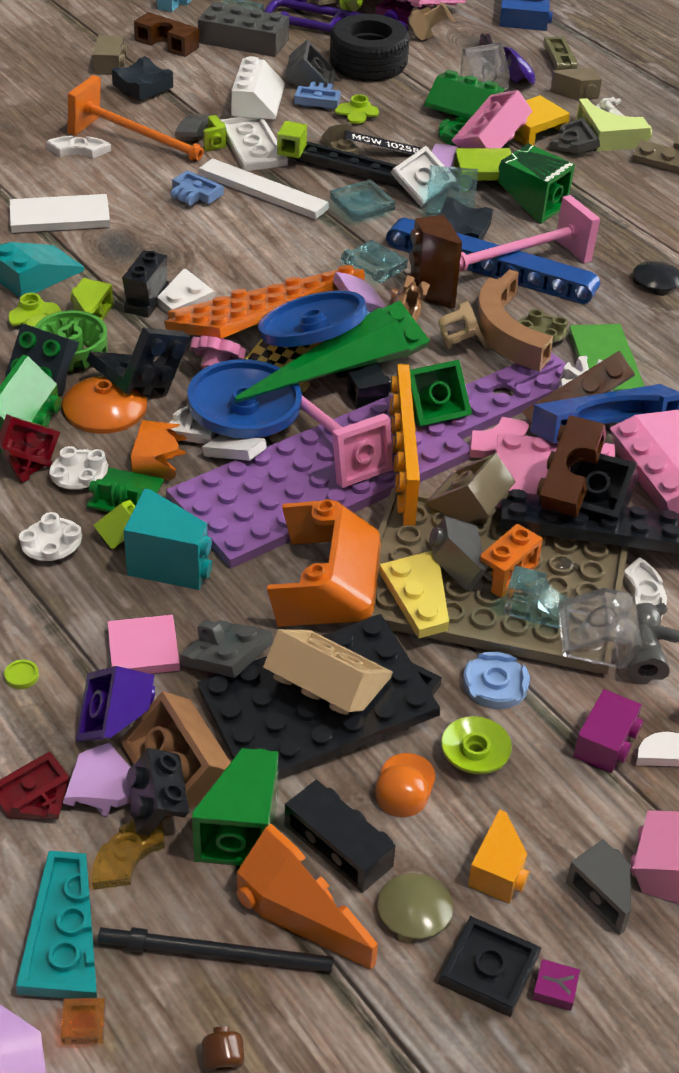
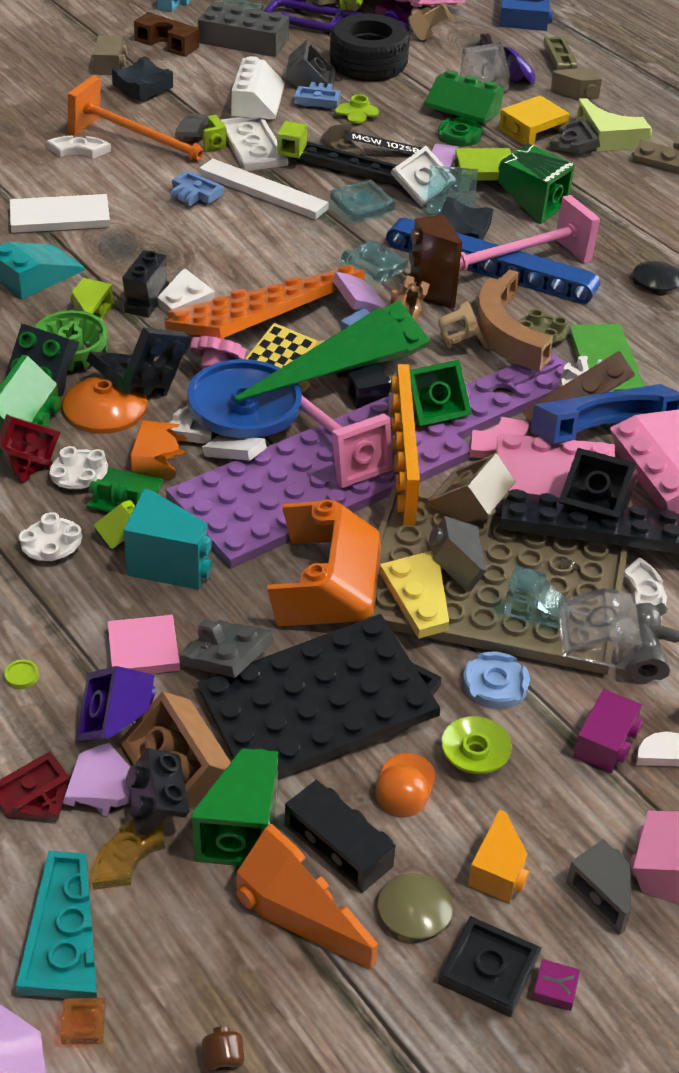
(31, 310): lime plate -> none
(139, 940): black bar -> none
(312, 318): blue dish -> none
(325, 670): tan slope -> none
(494, 121): bright pink slope -> none
(514, 548): orange bracket -> none
(578, 442): reddish brown arch -> none
(606, 104): white piece -> none

